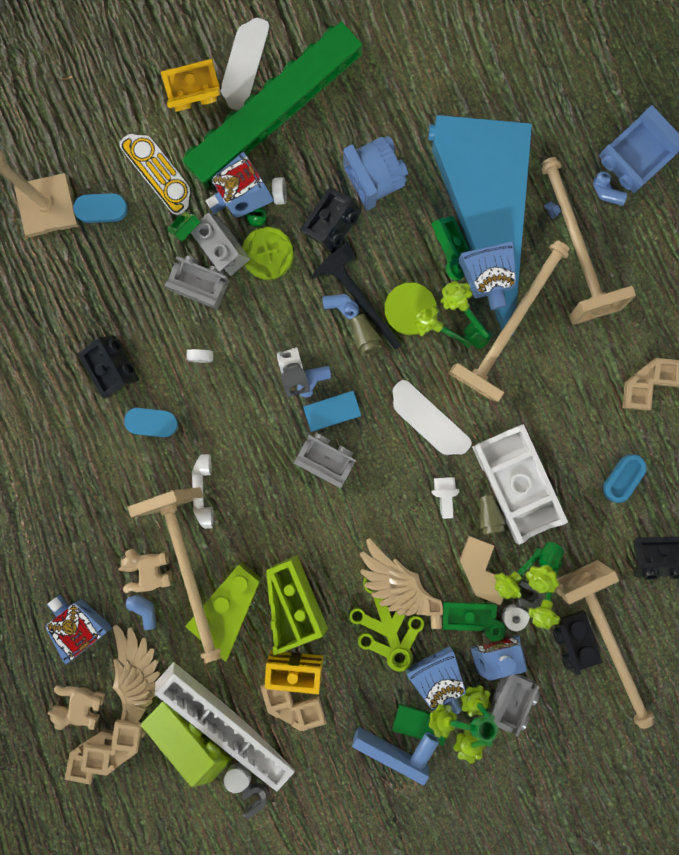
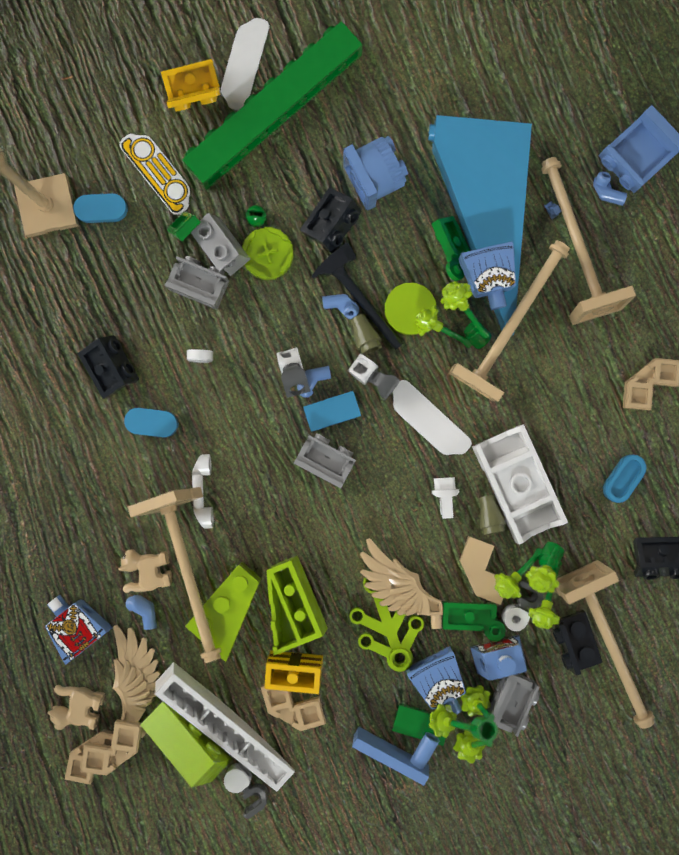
(239, 188): torso -> none
(279, 190): white tile -> none
(366, 371): none -> leg

